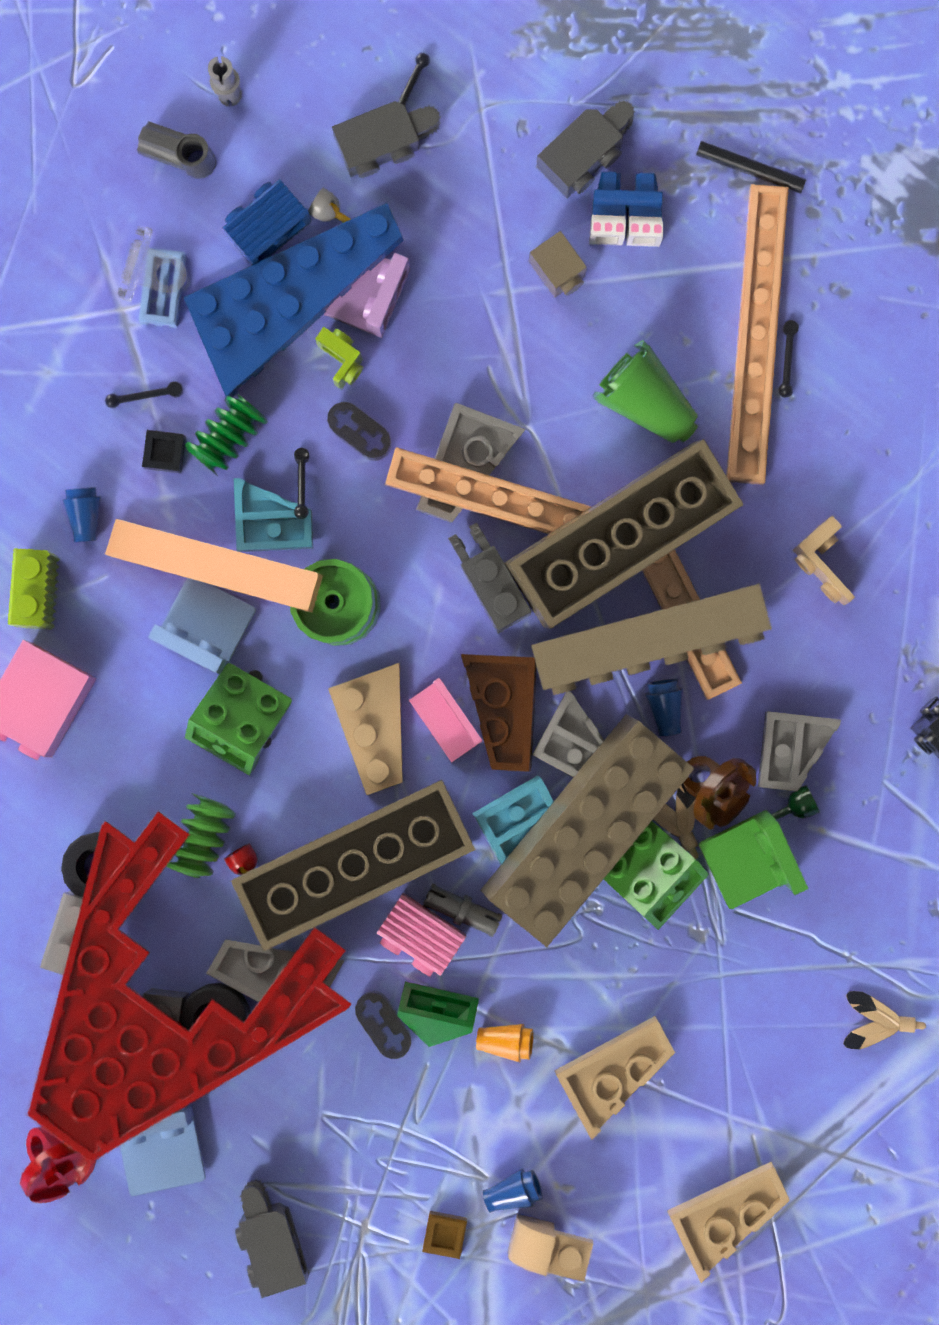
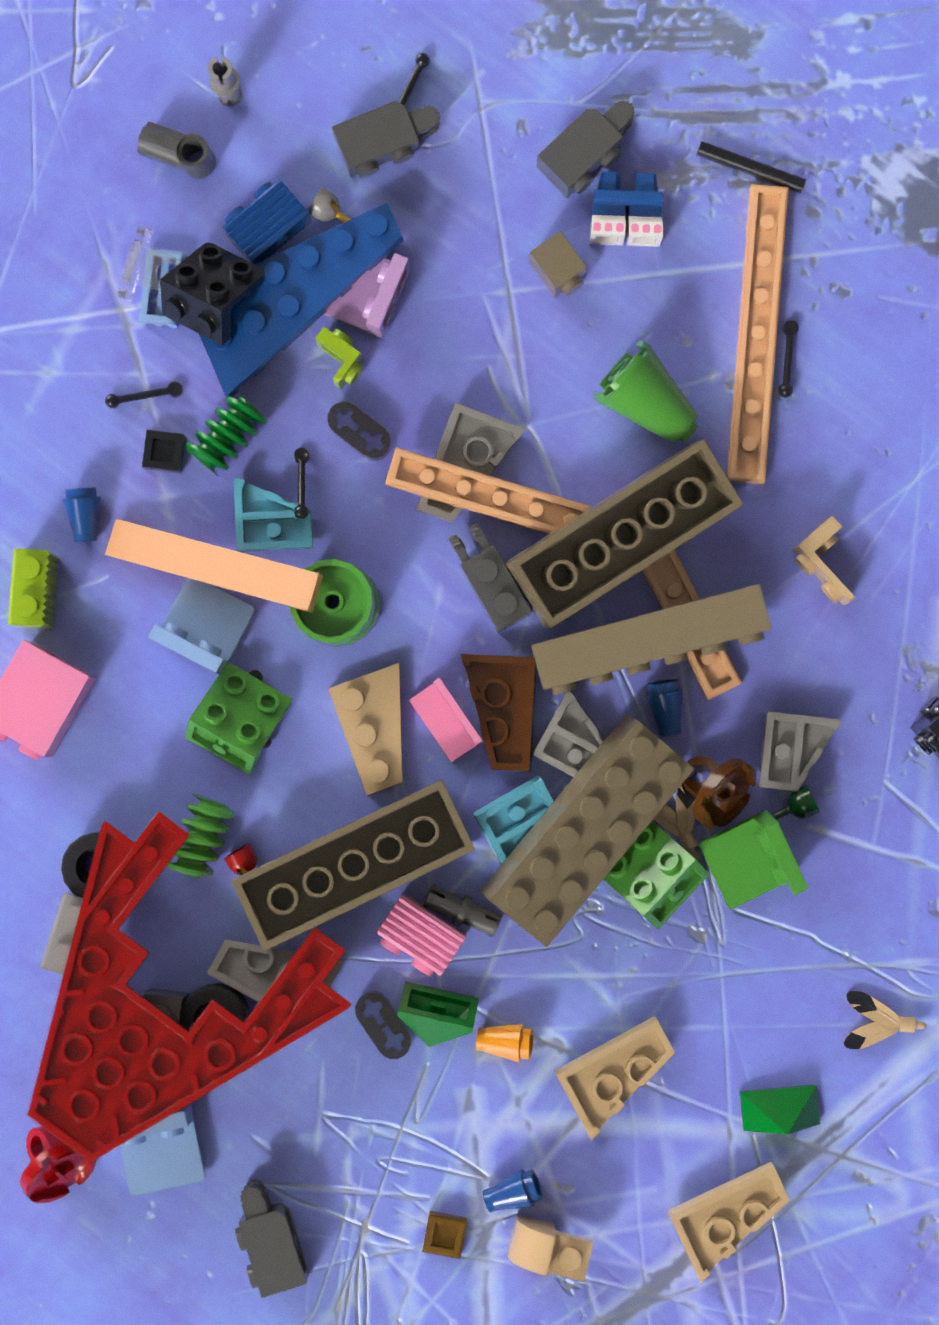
(206, 288): none -> black bracket
(779, 1109): none -> green slope

